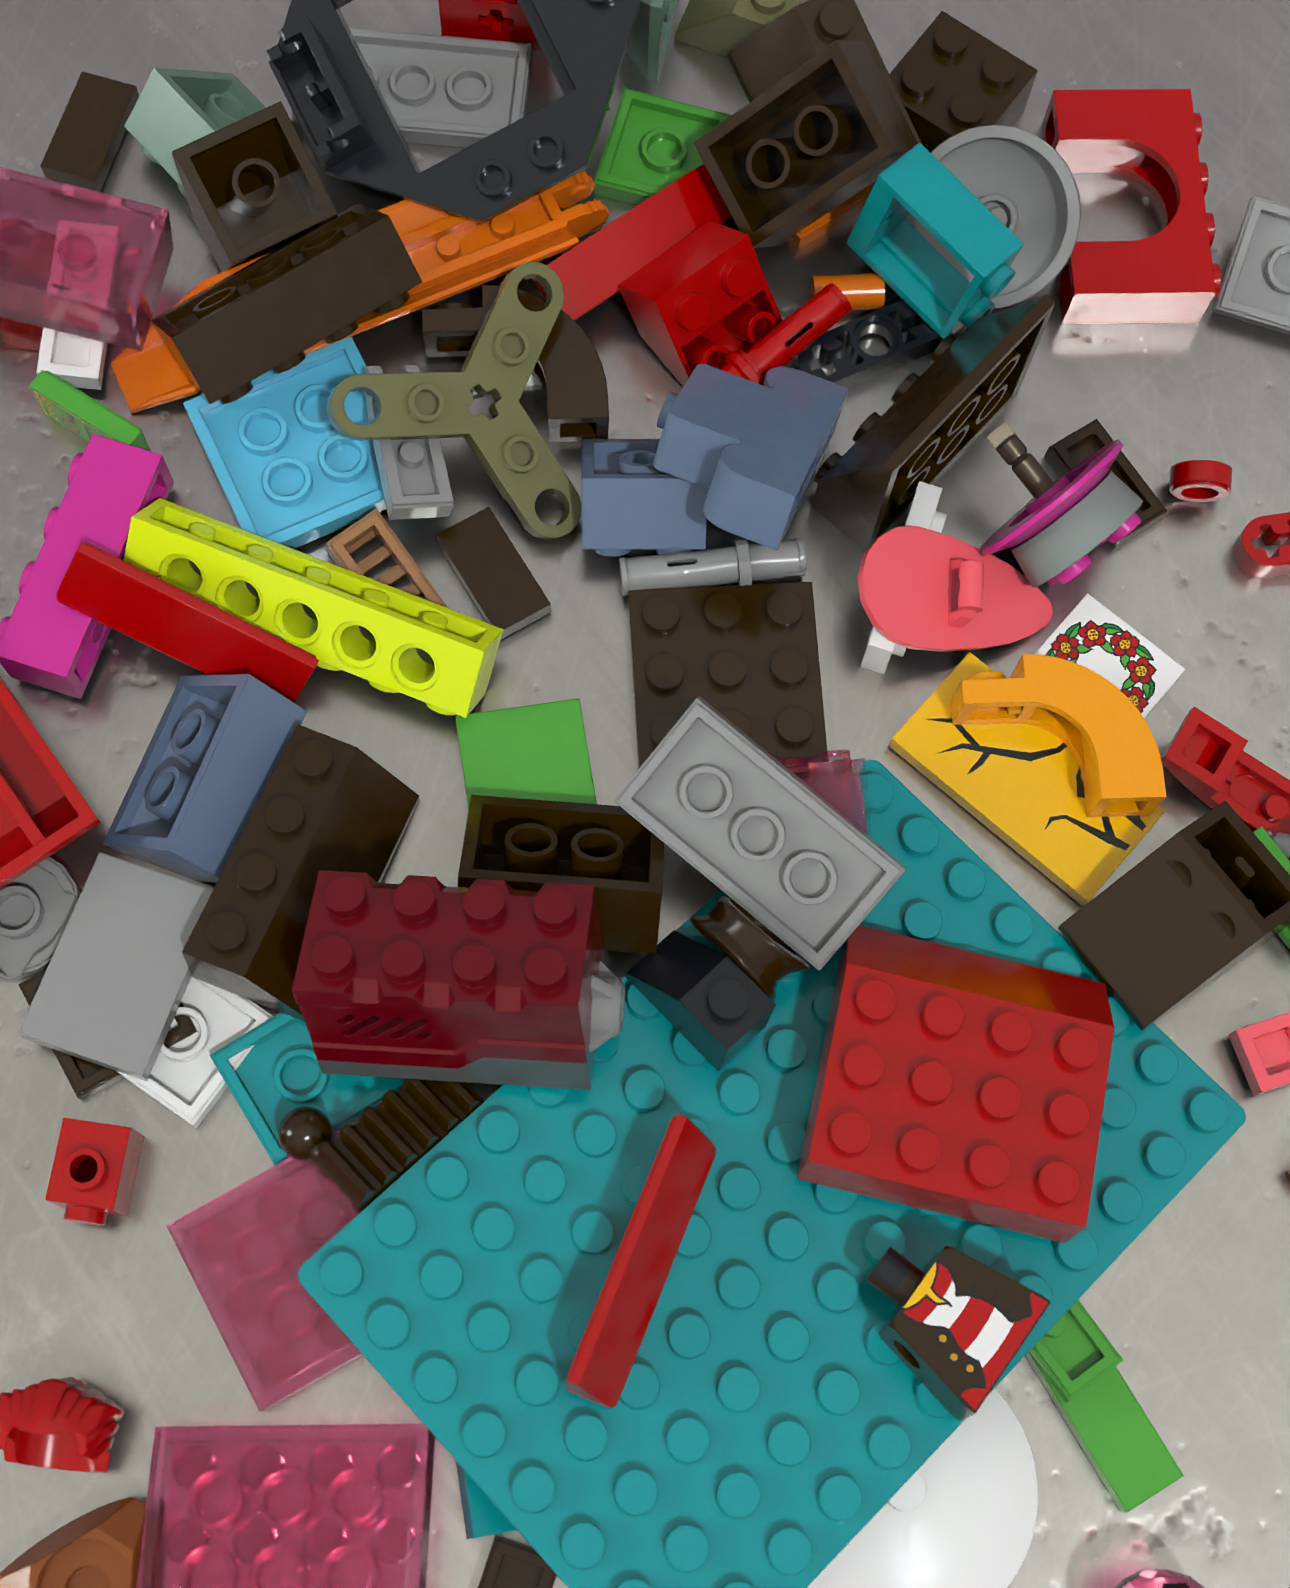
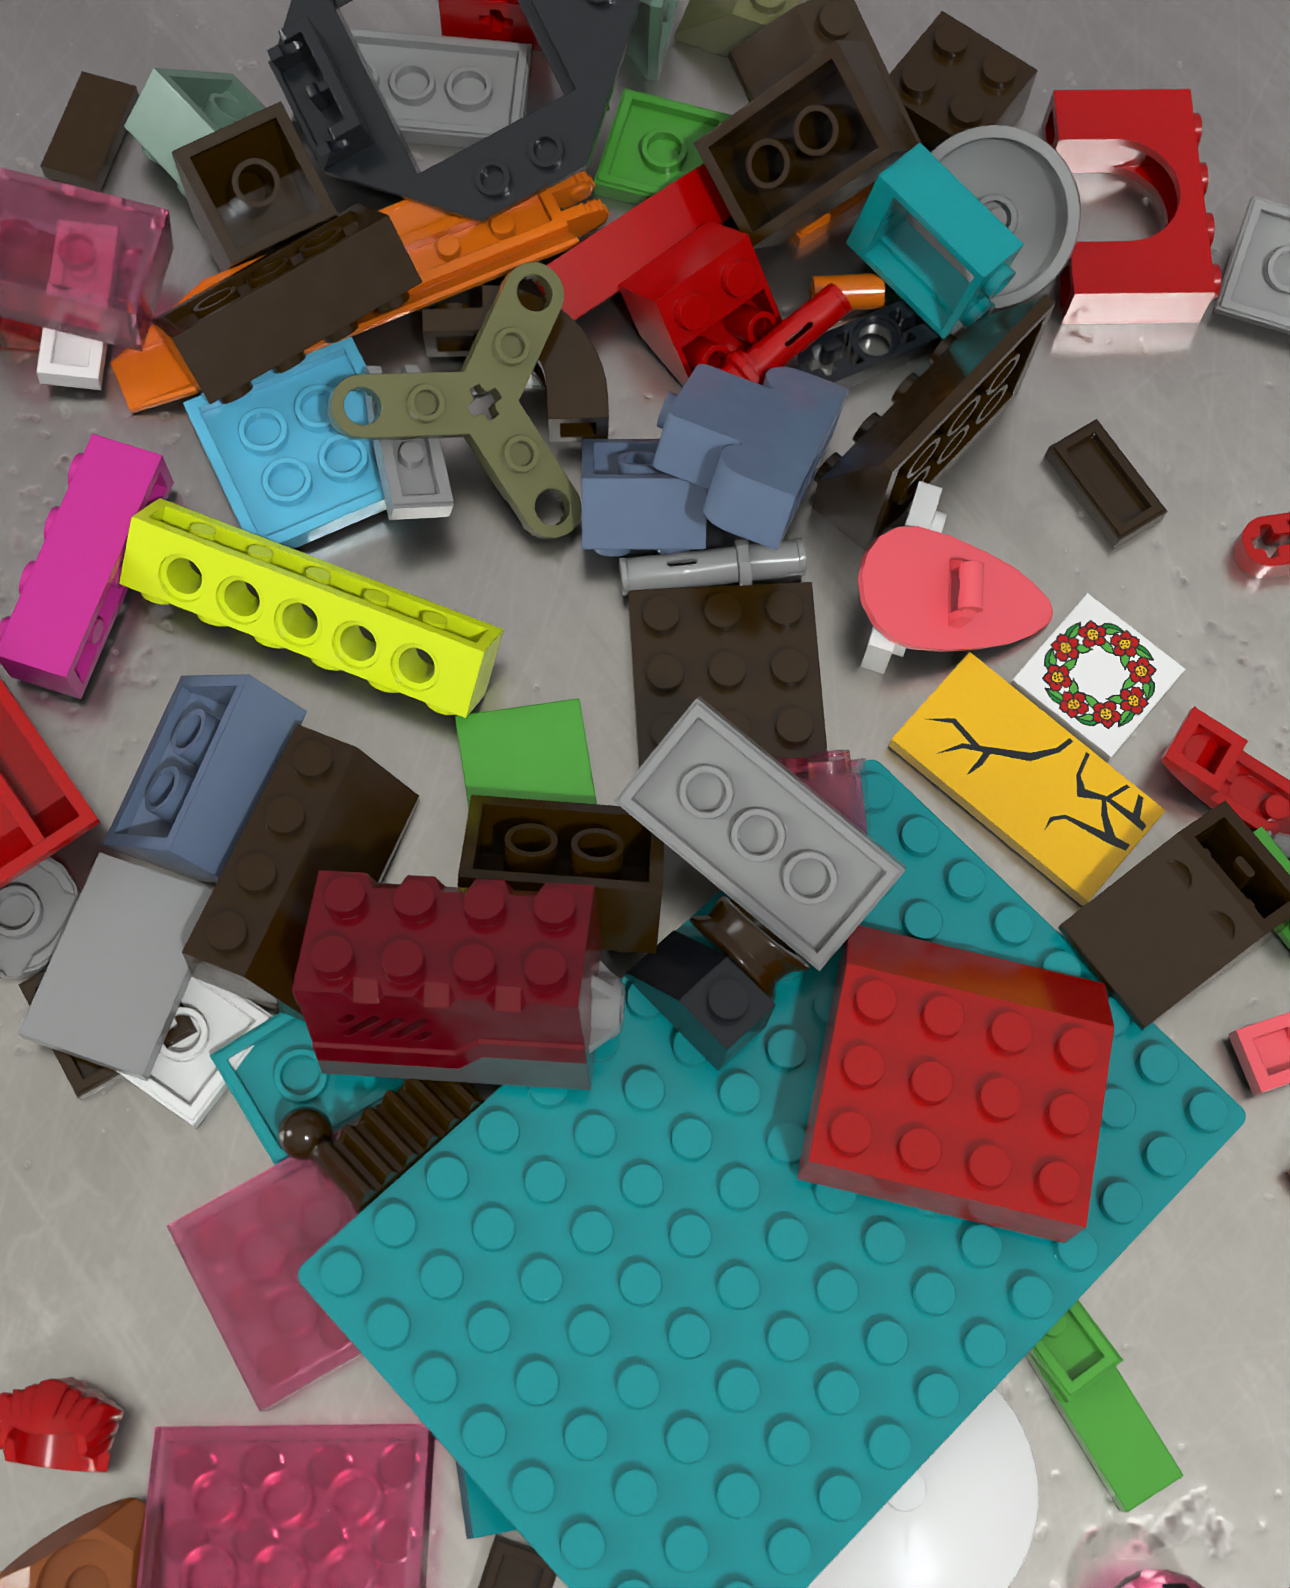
(82, 413): bright green tile -> none
(94, 1170): red brick -> none
(180, 623): red slope -> none
(375, 526): medium nougat slope -> none
(493, 572): dark brown tile -> none
(641, 1265): red slope -> none
(955, 1323): torso -> none
(1065, 514): piece -> none
(1088, 714): light orange arch -> none
(1200, 480): red tile -> none

